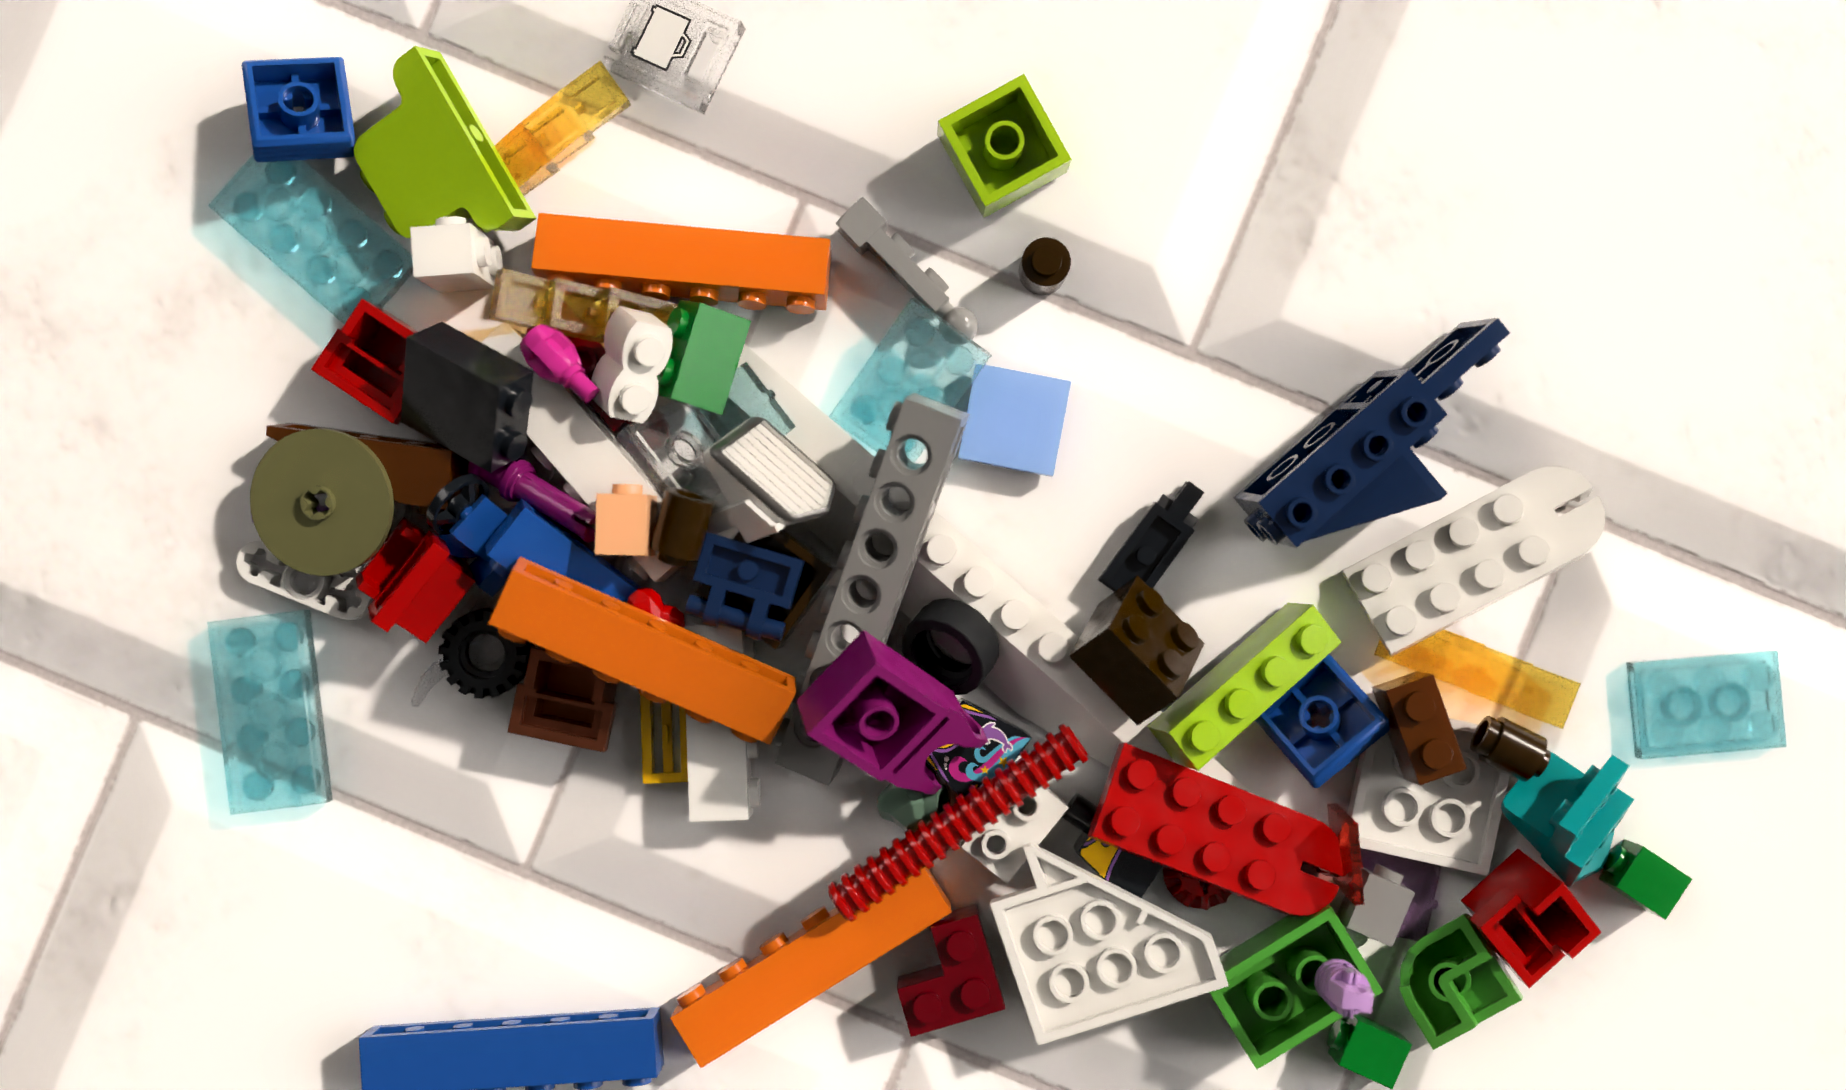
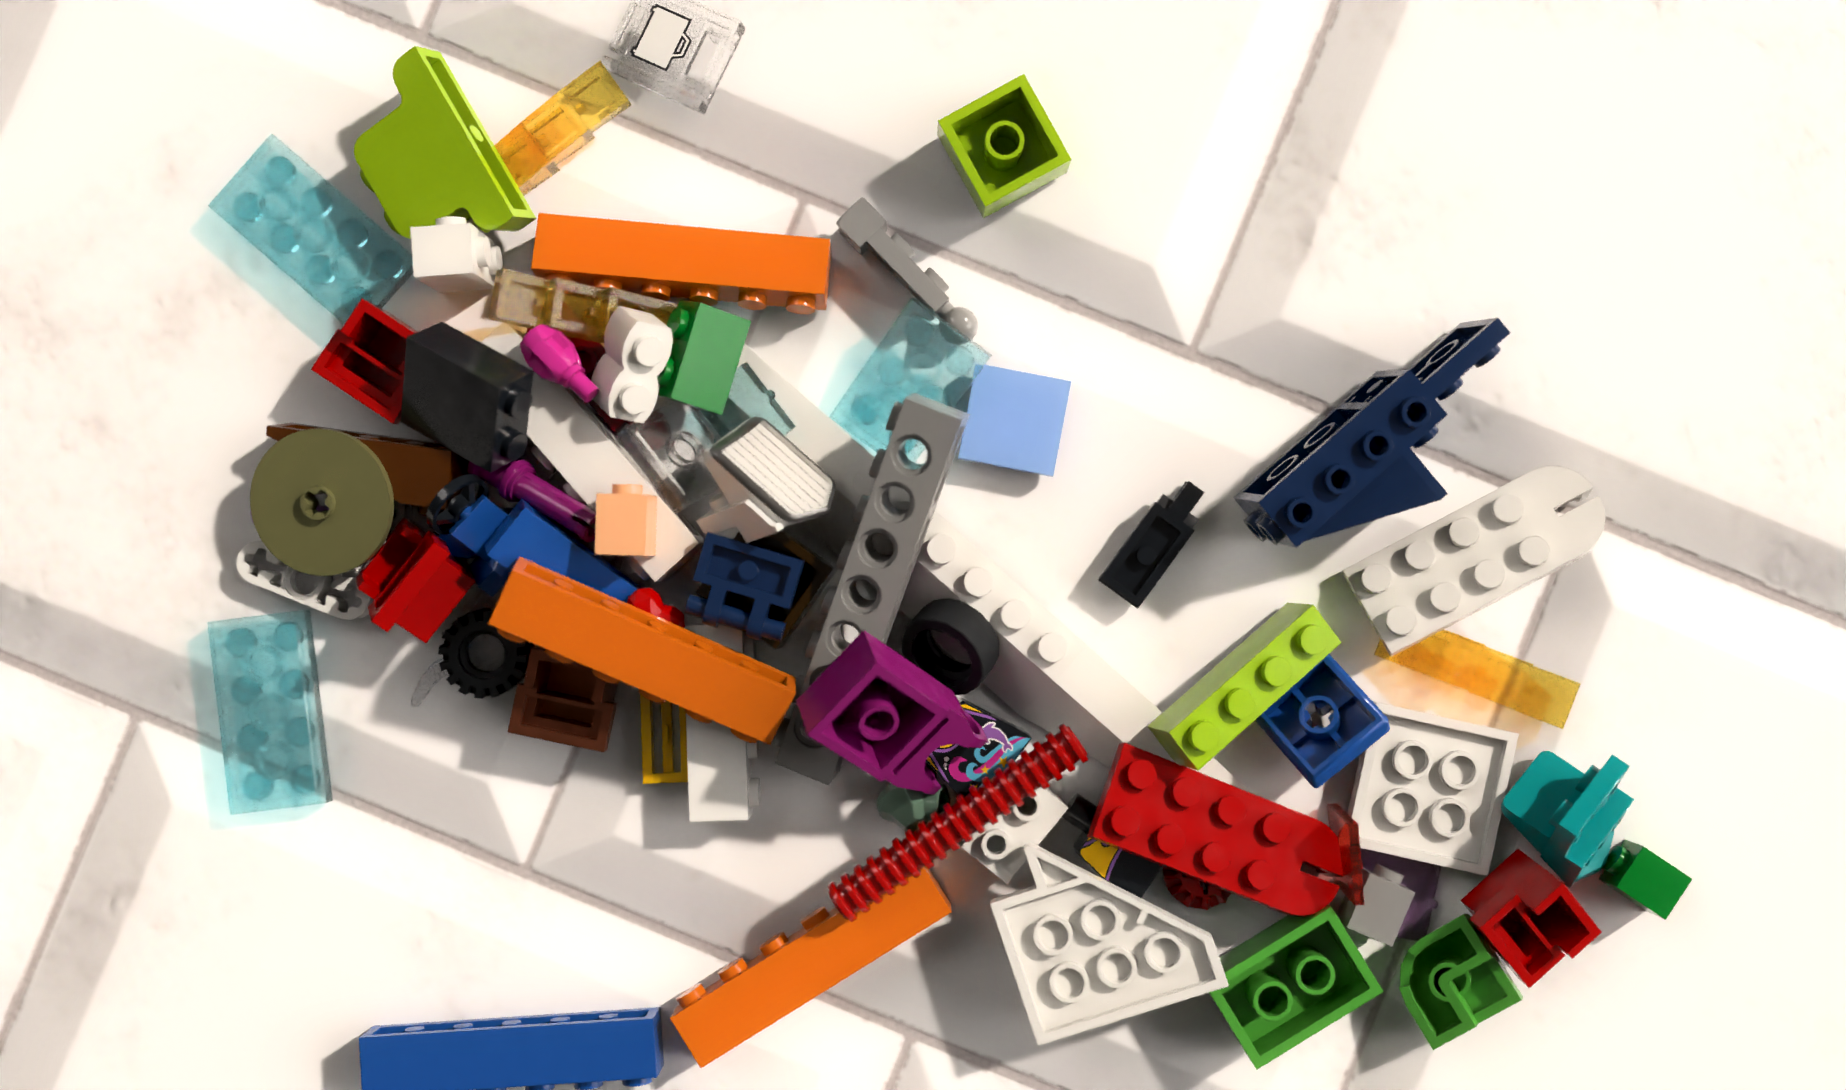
(286, 135): blue brick -> none
(681, 526): dark brown brick -> none
(960, 986): dark red brick -> none
(1044, 266): dark brown brick -> none
(1137, 650): dark brown brick -> none
(1343, 988): lavender hinge -> none
(1368, 1048): green brick -> none
(1419, 728): reddish brown brick -> none
(1510, 748): dark brown brick -> none
(1706, 704): clear light blue plate -> none

